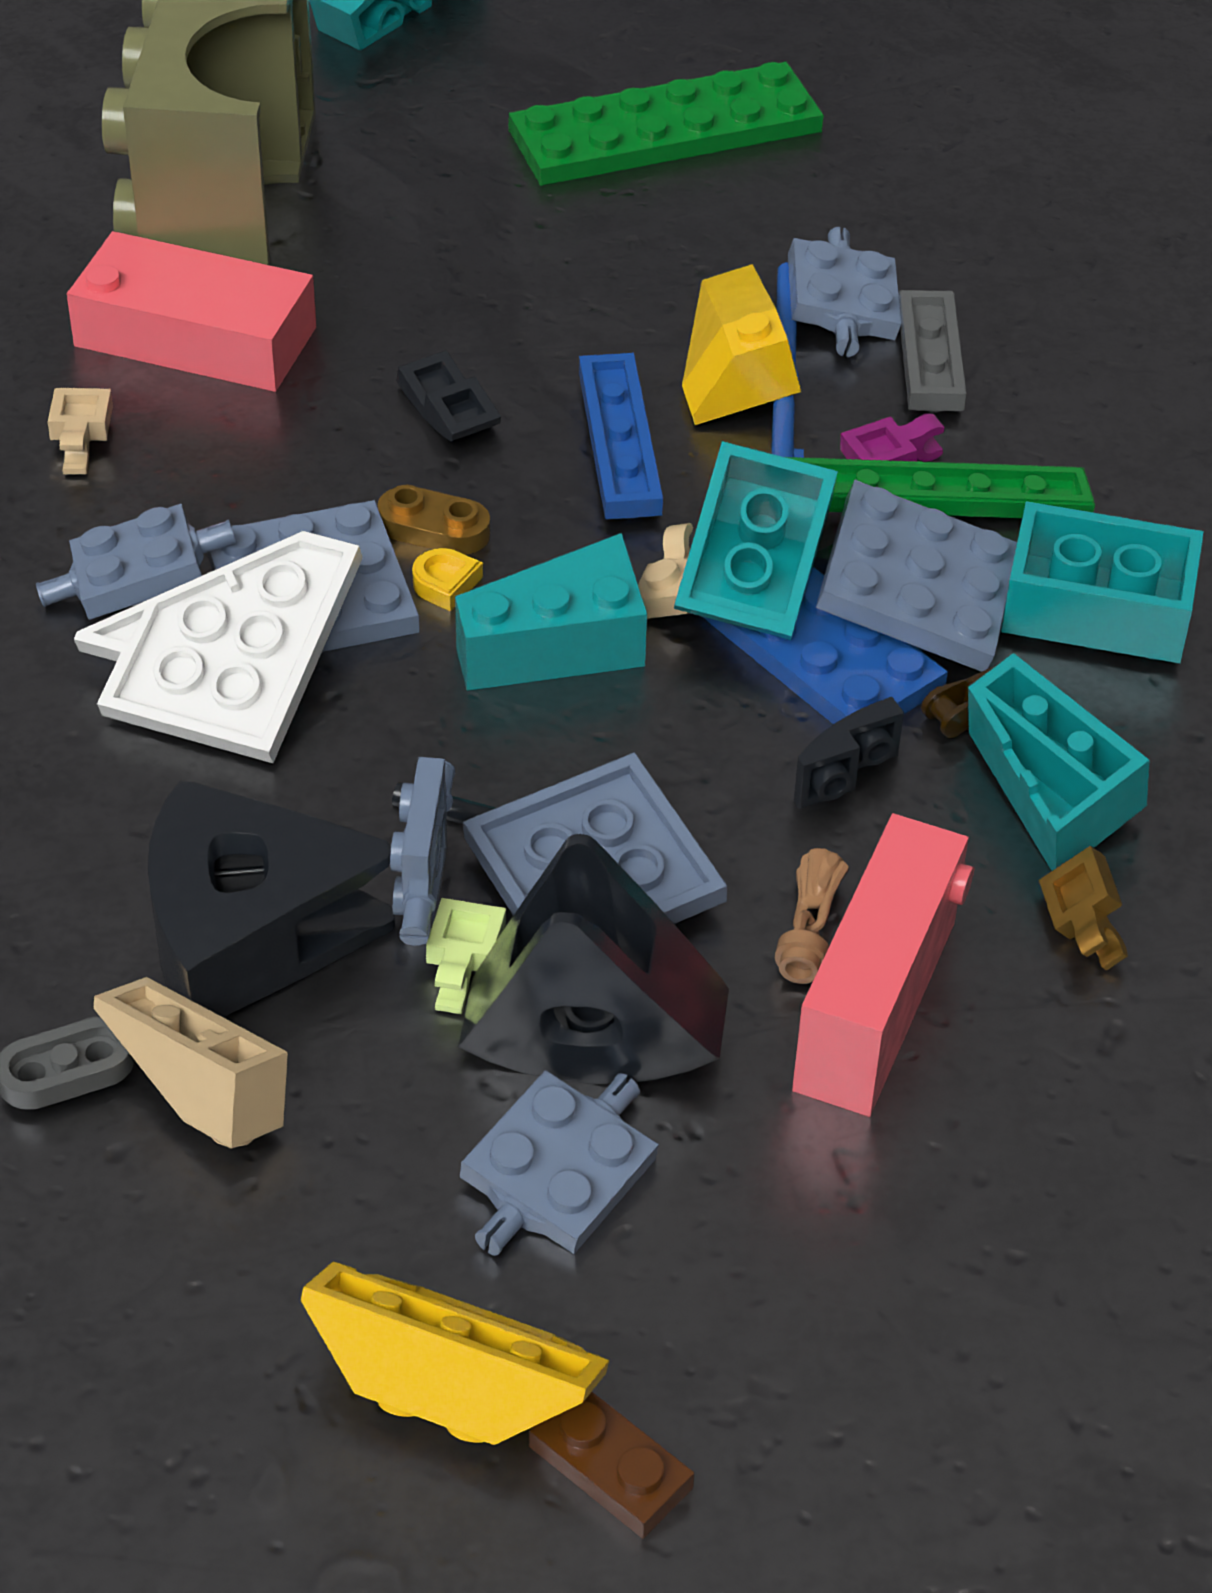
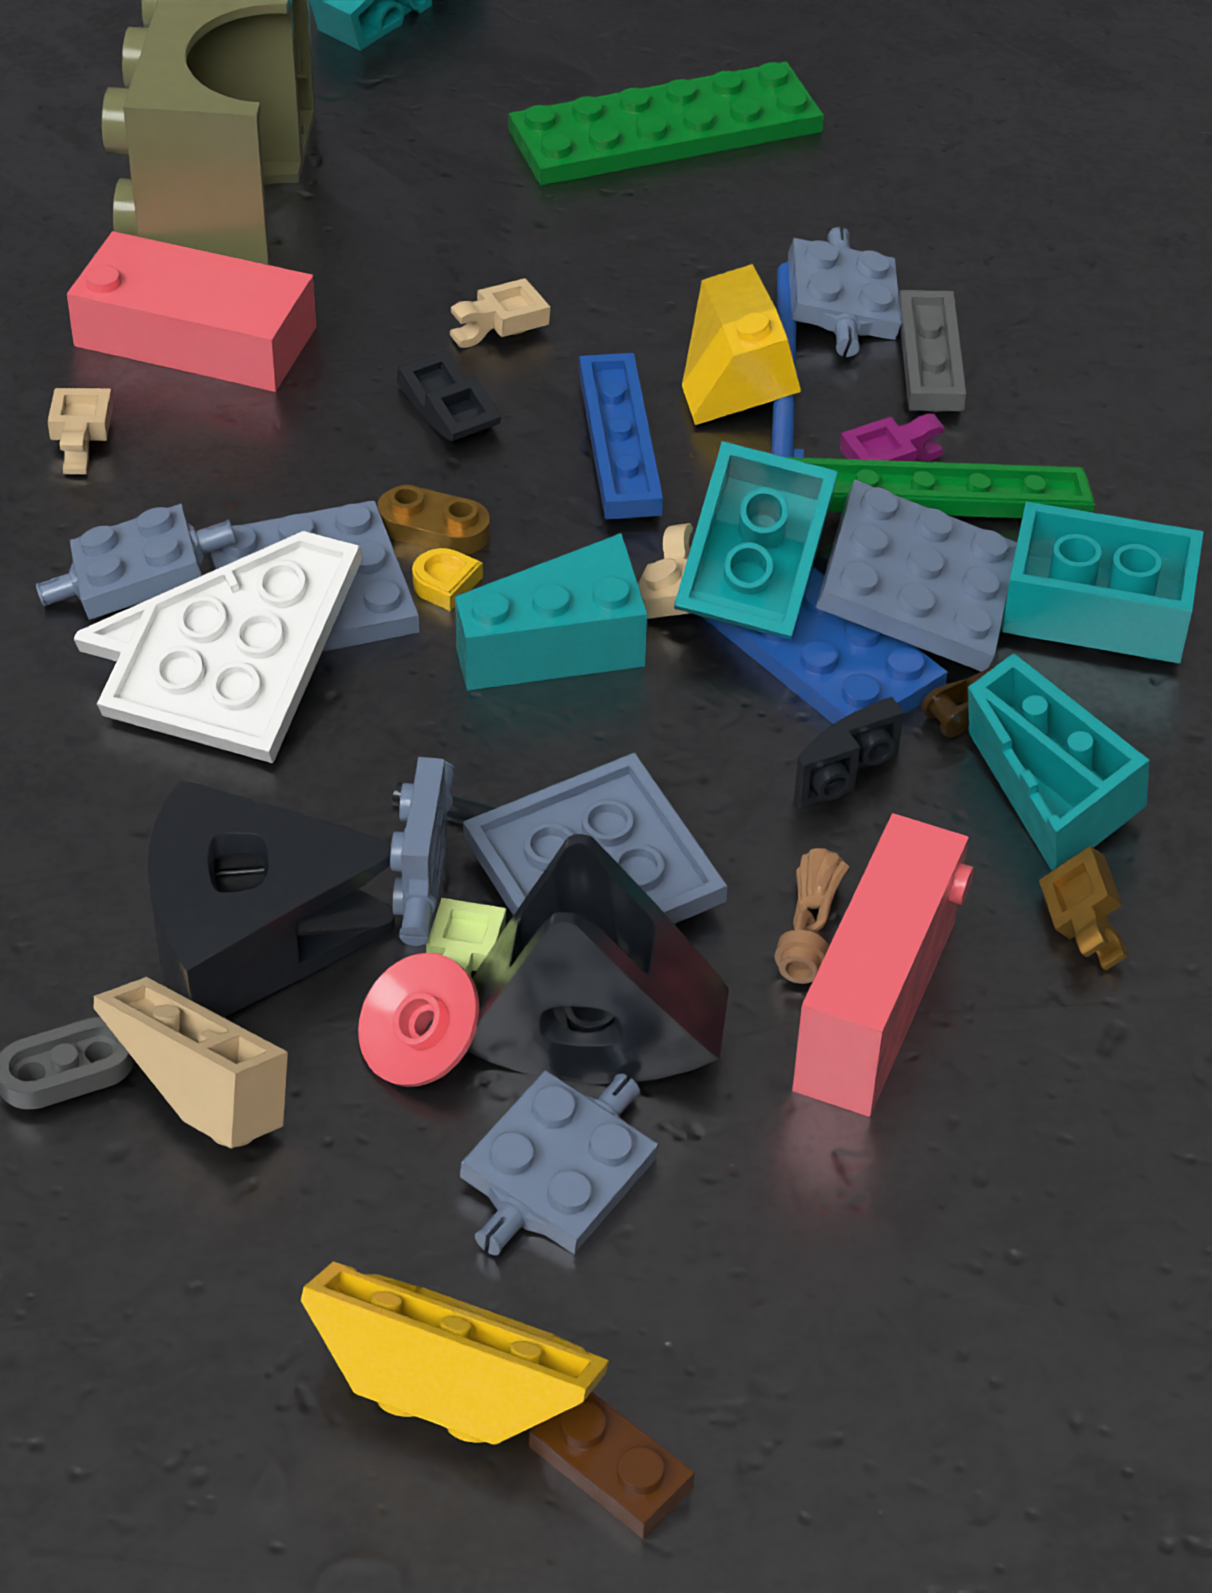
(401, 1008): none -> coral dish
(504, 307): none -> tan plate

